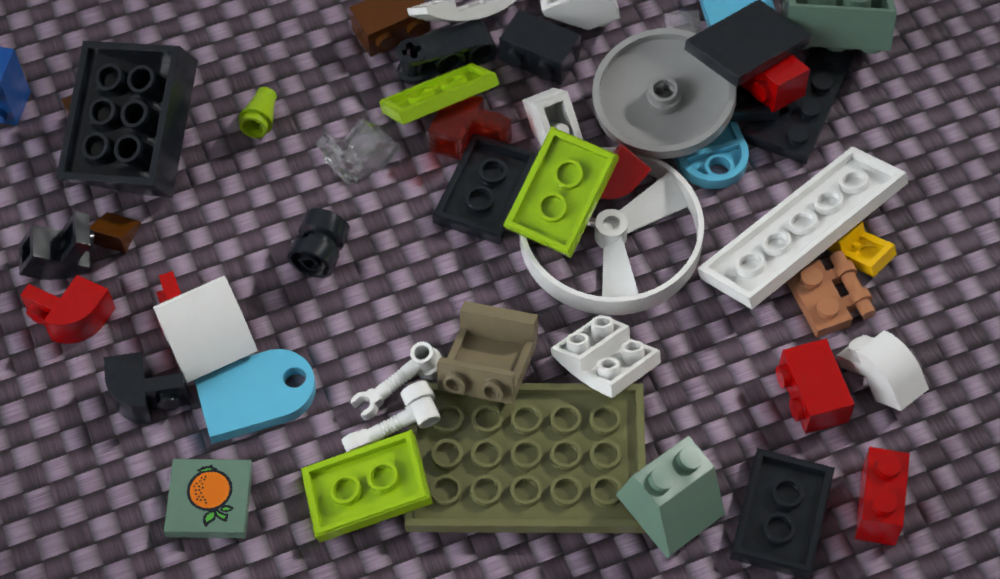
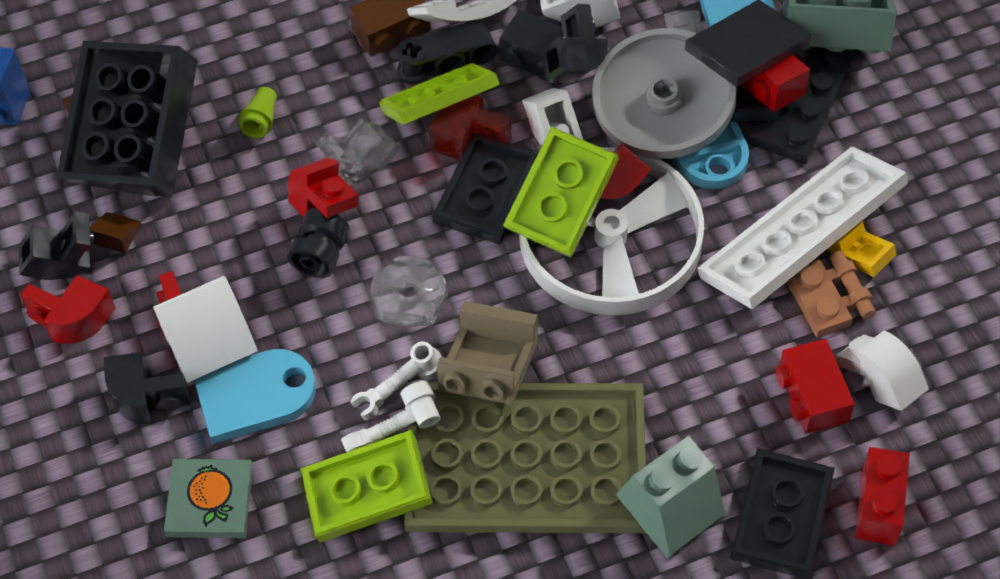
(321, 188): none -> red brick
(413, 310): none -> clear plate
(578, 51): none -> black brick
(605, 355): white slope -> none

